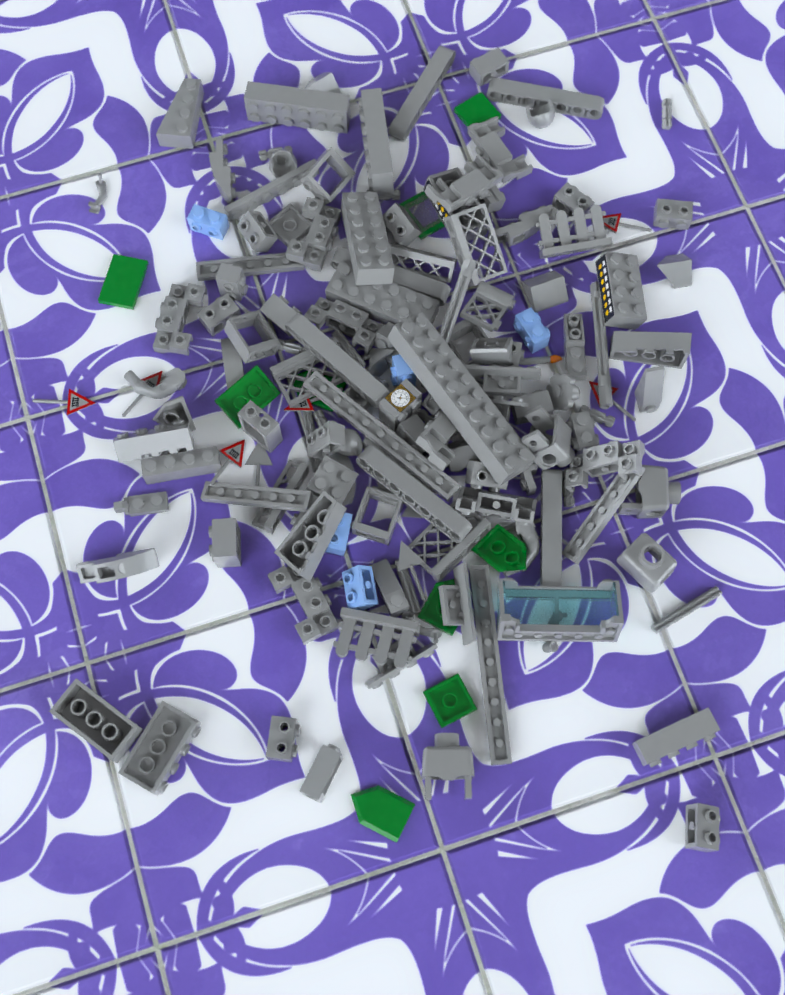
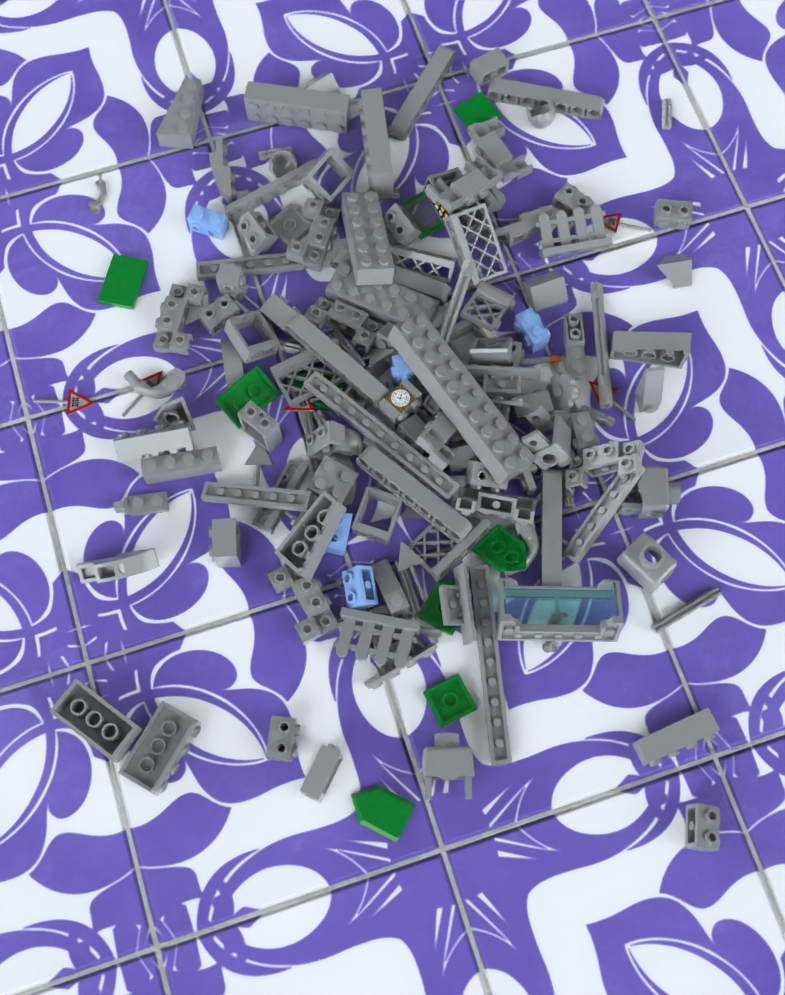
(233, 453): piece -> none
(620, 290): light grey brick -> none

